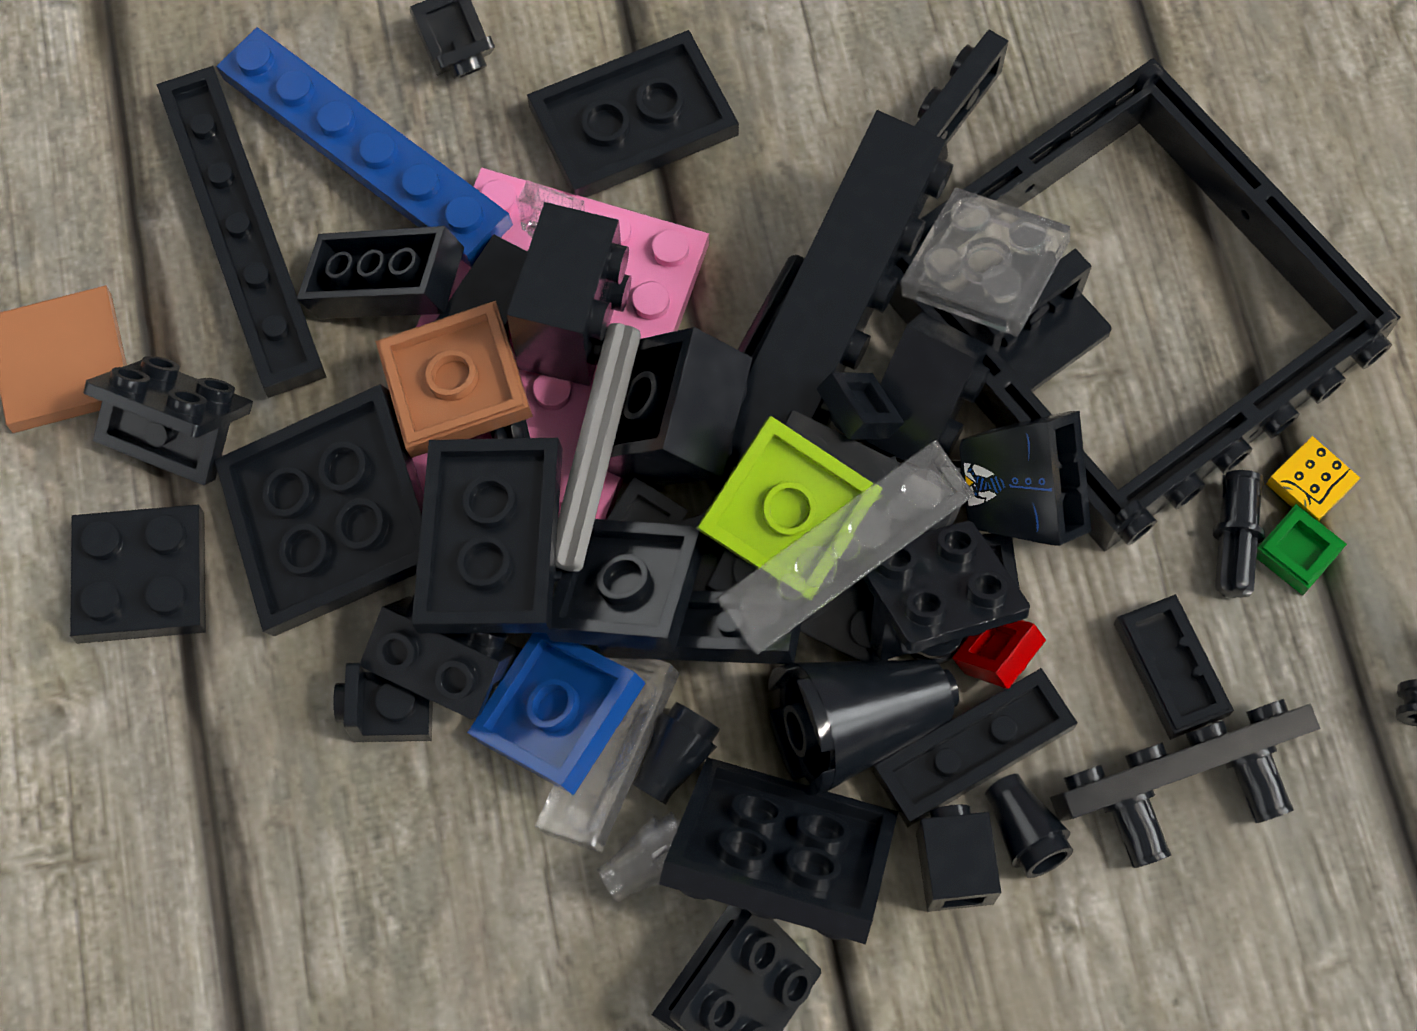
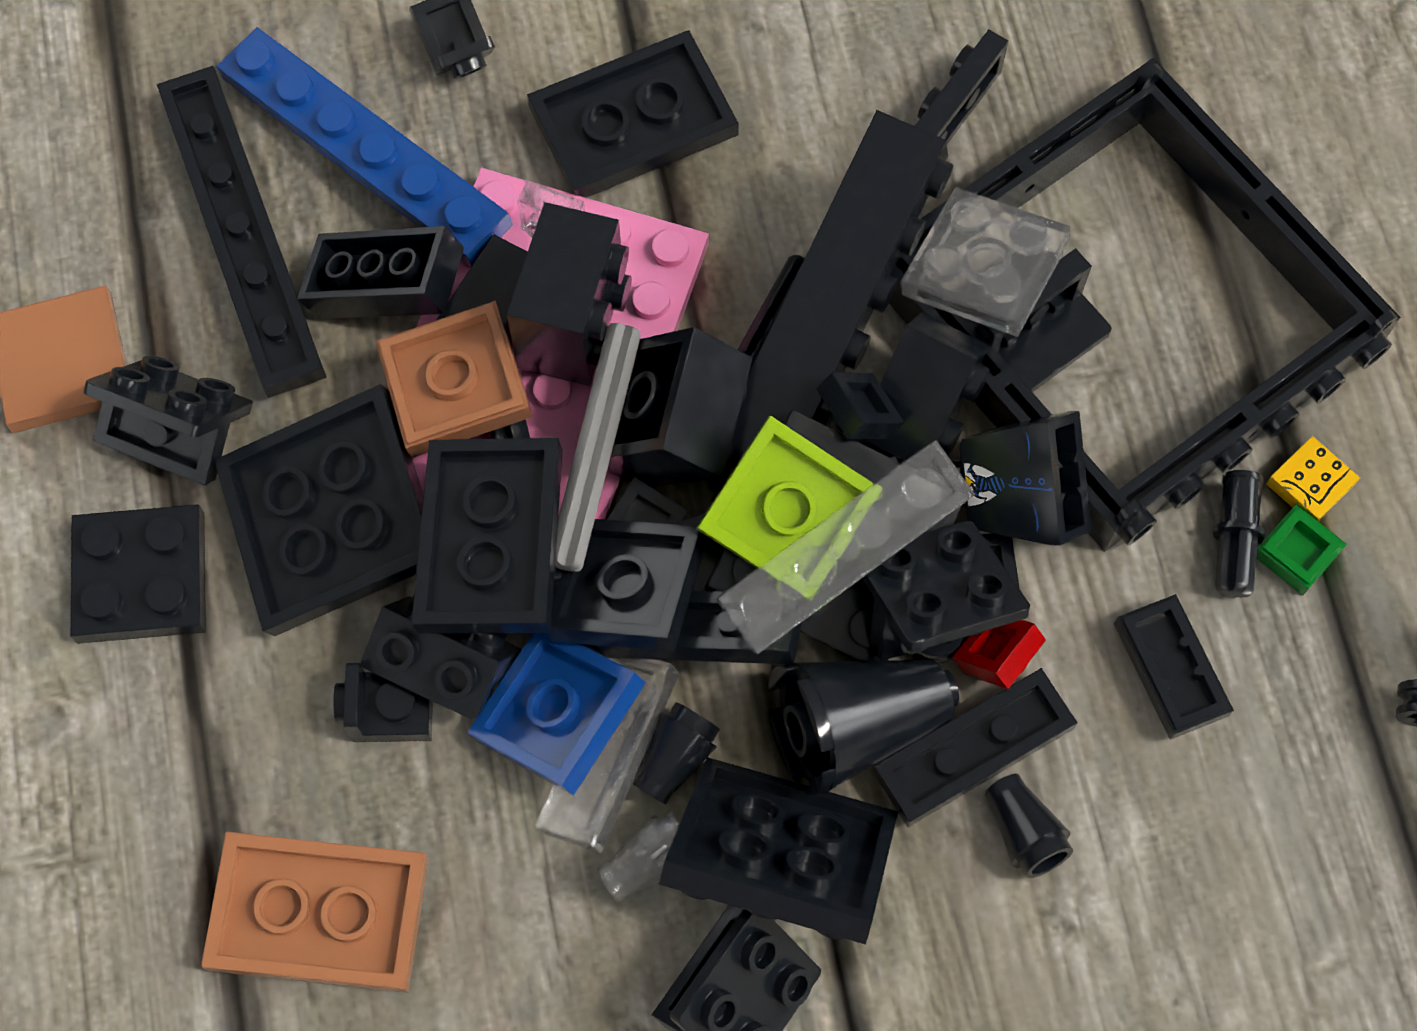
(316, 912): none -> nougat plate
(957, 859): black brick -> none
(1244, 749): black plate -> none

